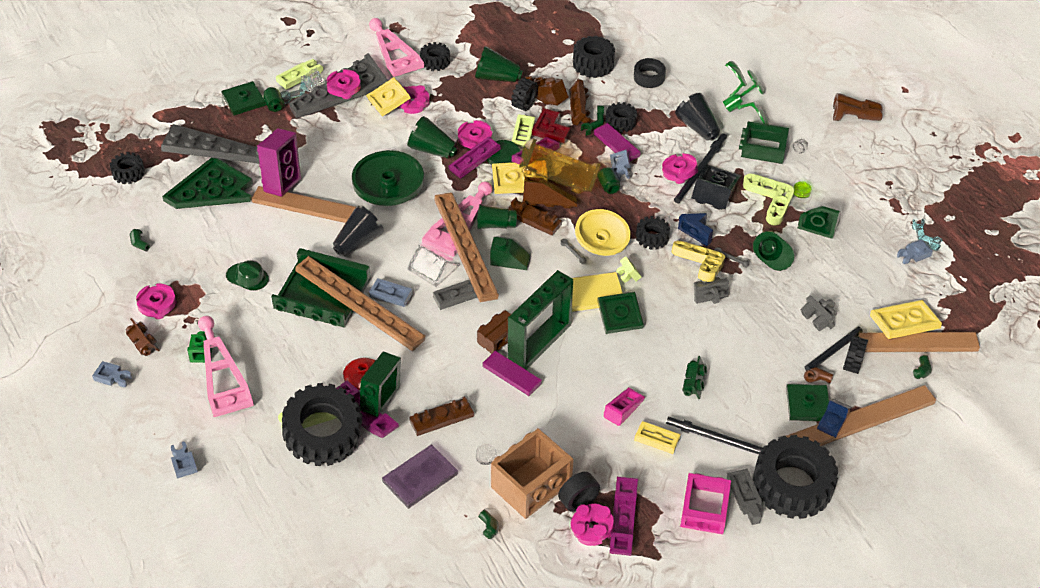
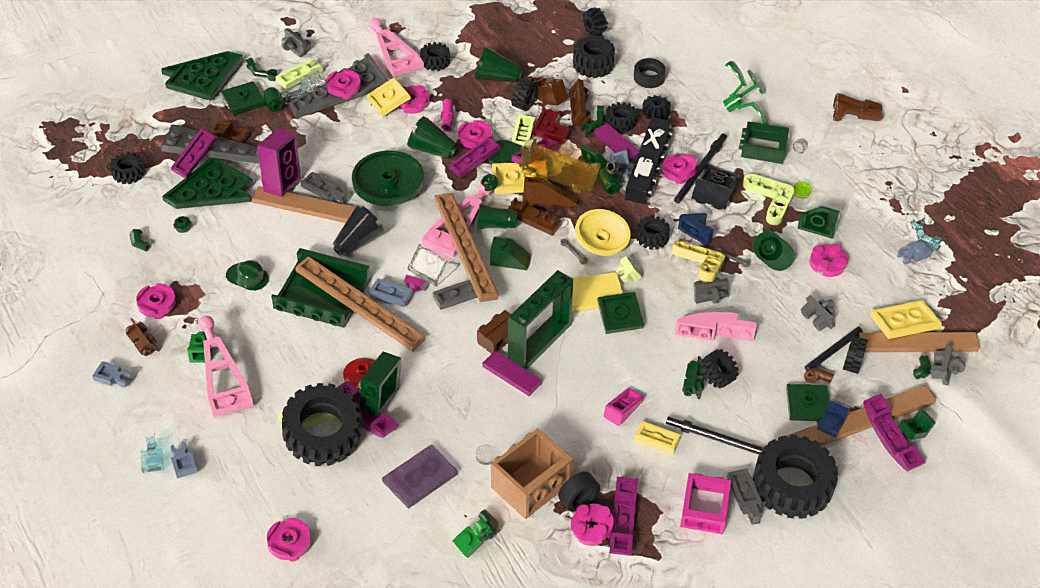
(152, 458): none -> clear light blue plate
(182, 224): none -> dark green plate
(193, 153): none -> magenta tile
(203, 75): none -> dark green wing
(226, 130): none -> reddish brown slope
(270, 74): none -> dark green arm
(288, 550): none -> dark pink plate
(295, 43): none -> dark grey hips
(323, 188): none -> dark grey hinge
(415, 283): none -> magenta plate
(441, 416): reddish brown plate -> none
(447, 115): none -> dark pink pin
(469, 539): none -> green plate
(493, 182): none -> dark green plate
(592, 156): none -> dark green slope
(594, 21): none -> black gear
(614, 167): none -> black pin
(648, 161): none -> black brick
(656, 107): none -> black gear
(698, 116): black cone -> none
(709, 324): none -> bright pink slope
(724, 362): none -> black tyre
(833, 252): none -> dark pink plate
(890, 435): none -> magenta slope
(918, 426): none -> dark green bracket
(949, 365): none -> dark grey hips

